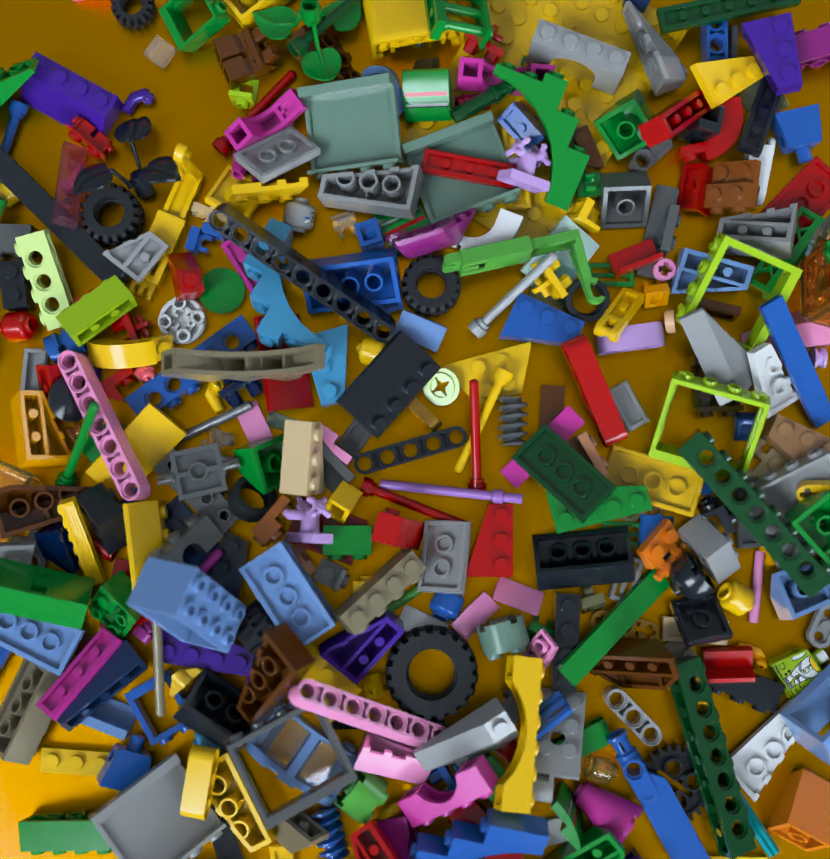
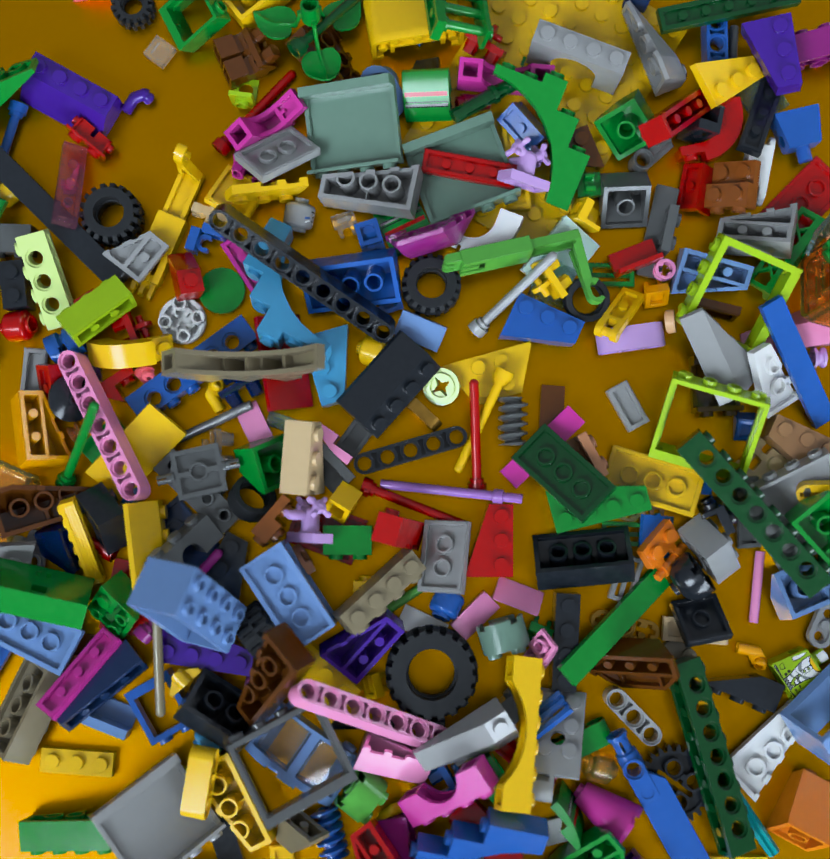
(125, 764): blue torso -> none
(158, 171): black plant -> none
(331, 574): light grey bracket -> none
(591, 601): olive tile -> none
(594, 390): red beam -> none
(728, 664): red panel -> none
(736, 597): yellow head -> none

